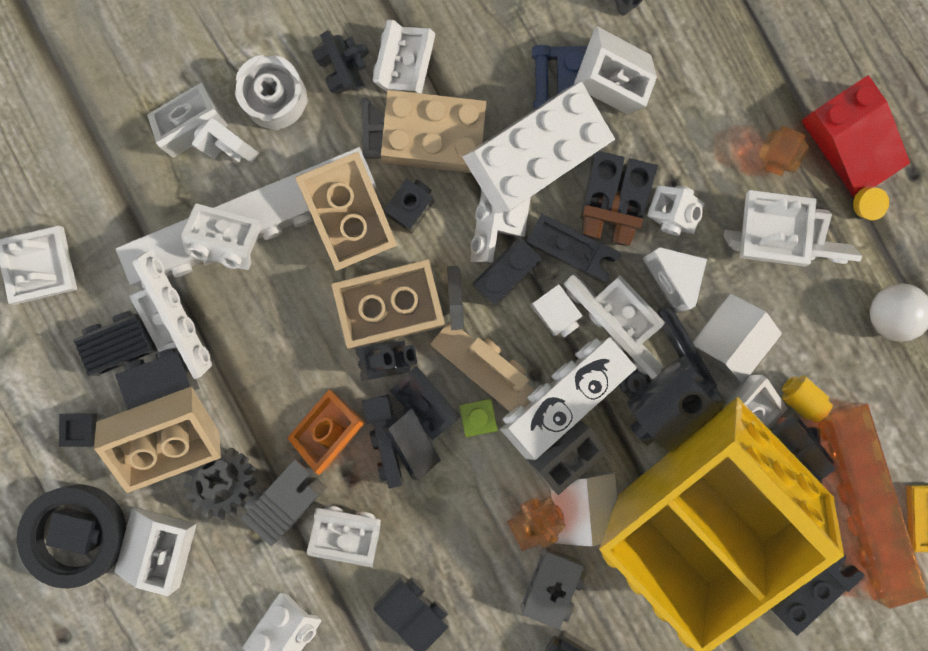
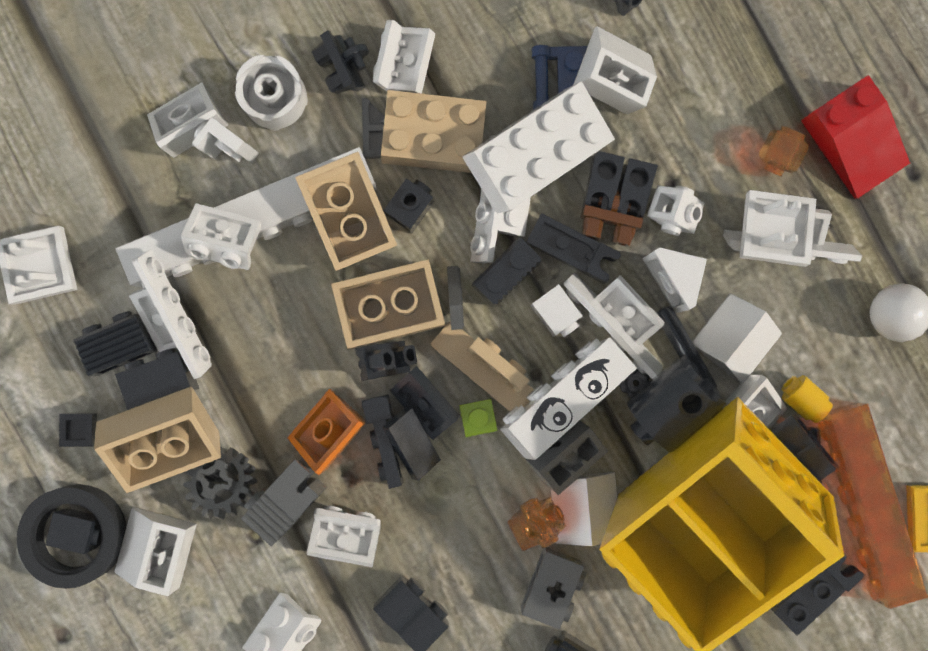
(871, 203): yellow tile -> none

